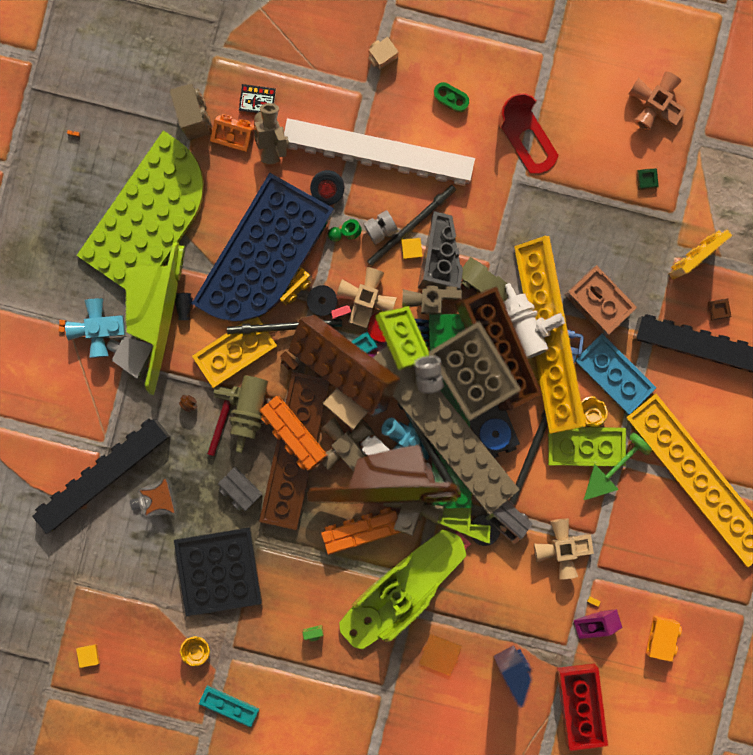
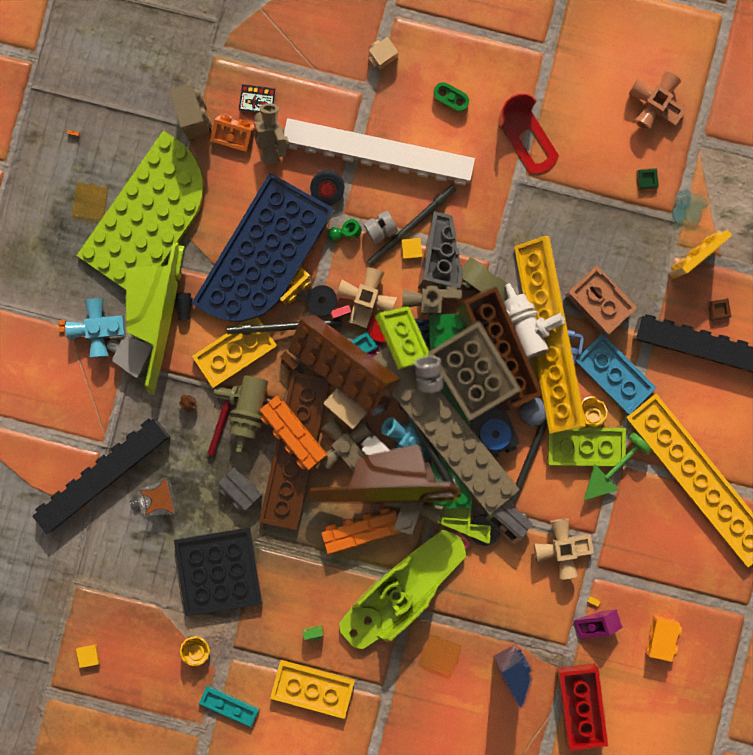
(90, 201): none -> clear yellow piece
(312, 689): none -> yellow plate
(533, 412): none -> sand blue hair
(691, 209): none -> clear light blue plate

